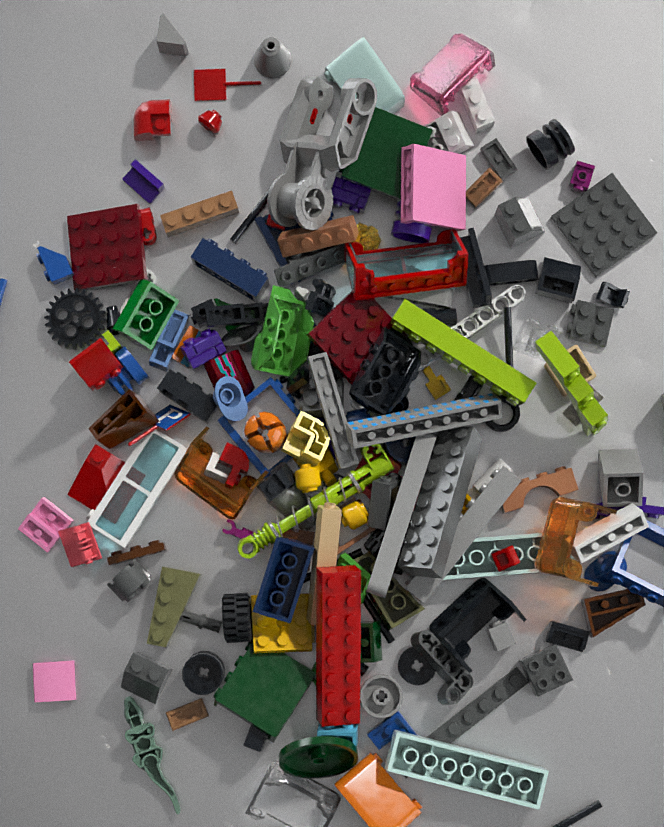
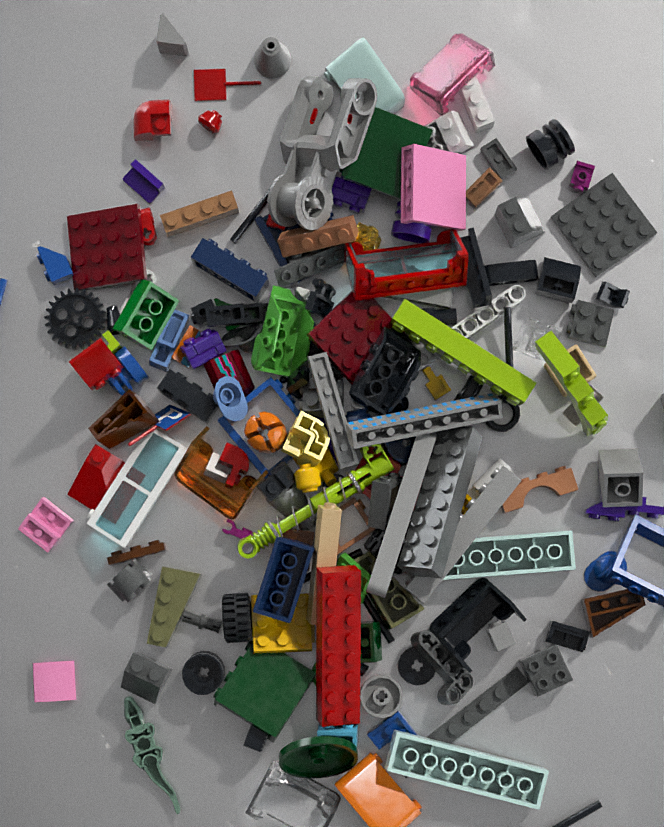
(80, 544): coral hinge -> none
(187, 714): medium nougat plate -> none
(354, 515): yellow head -> none
(505, 558): red slope -> none
(559, 537): clear orange windscreen -> none
(608, 532): white brick -> none

